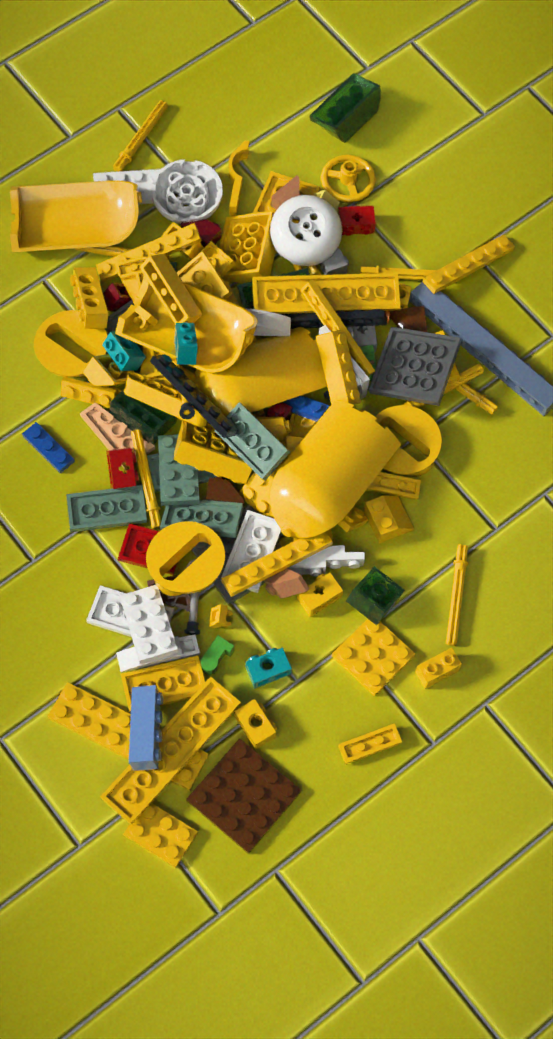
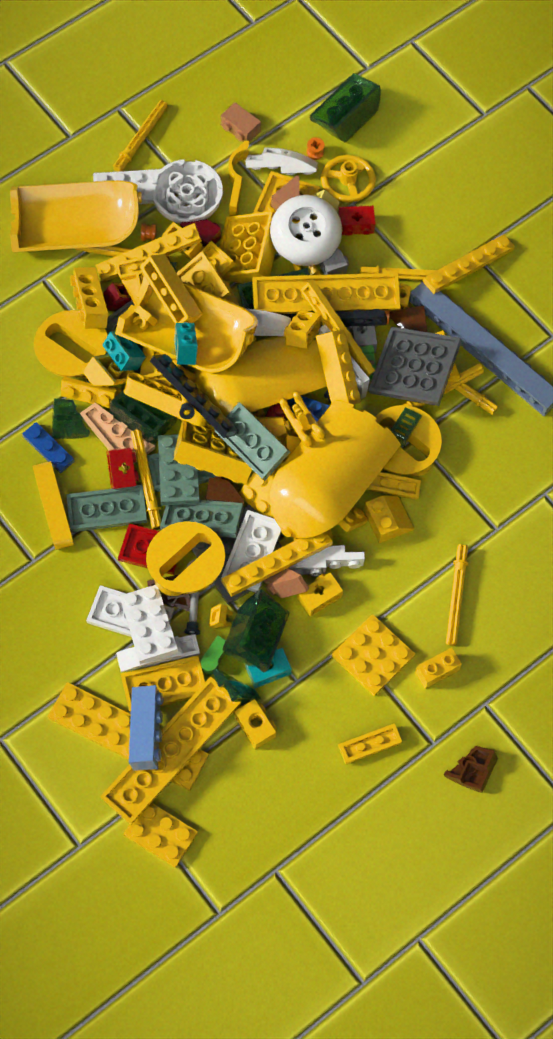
(53, 505): none -> yellow beam
(67, 421): none -> clear green slope
(148, 232): none -> orange wheel
(237, 690): none -> clear green slope
(240, 123): none -> nougat brick
(243, 795): reddish brown plate -> none
(256, 631): none -> clear green windscreen
(289, 161): none -> white slope
(302, 329): none -> yellow brick
(304, 419): none -> yellow piece
(312, 152): none -> orange wheel
(375, 595): clear green brick -> none
(401, 438): none -> clear green slope
(474, 769): none -> reddish brown slope

